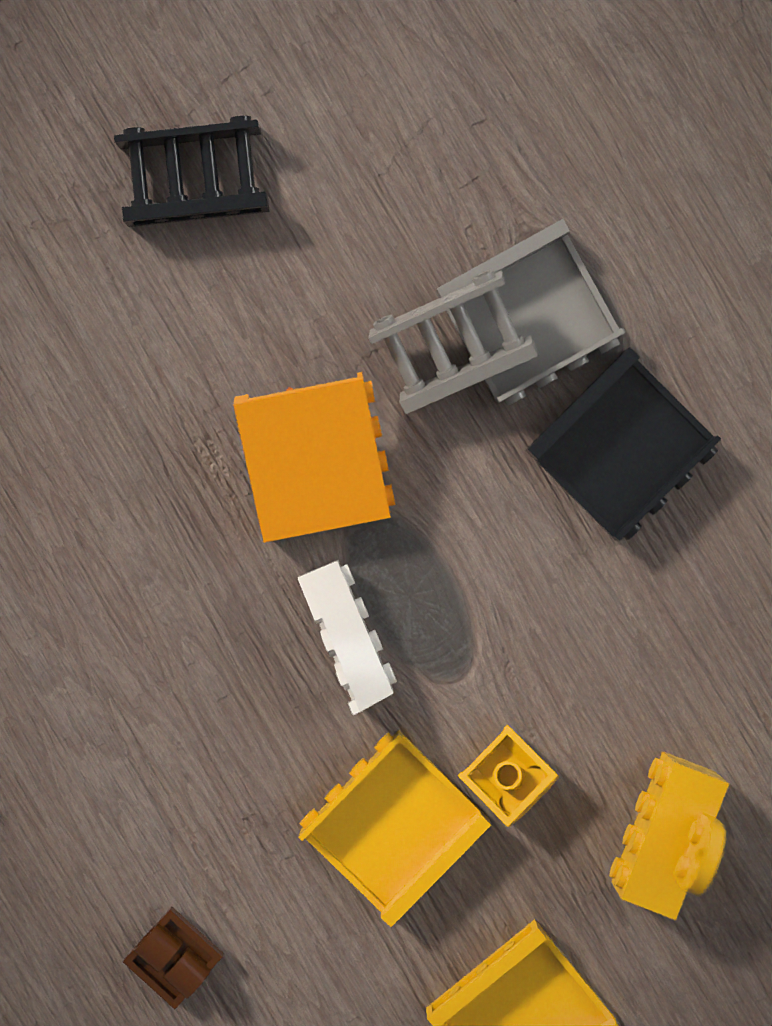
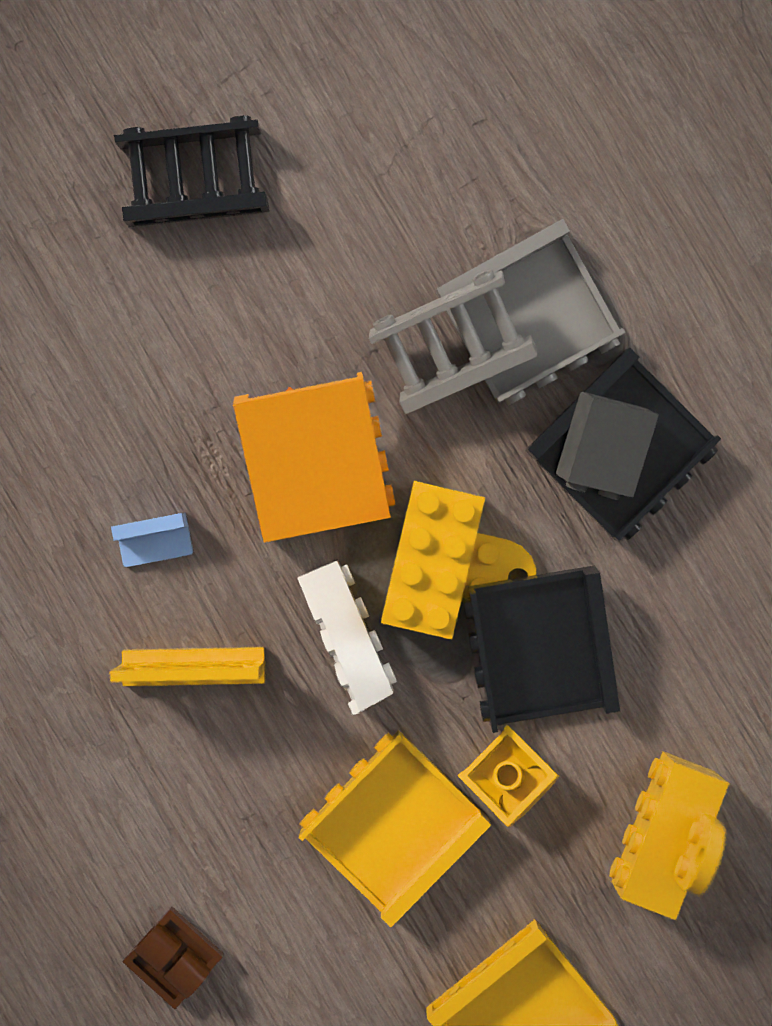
(153, 539): none -> light blue panel
(191, 666): none -> yellow fence
(442, 557): none -> yellow brick
(542, 646): none -> black panel
(606, 446): none -> dark grey brick

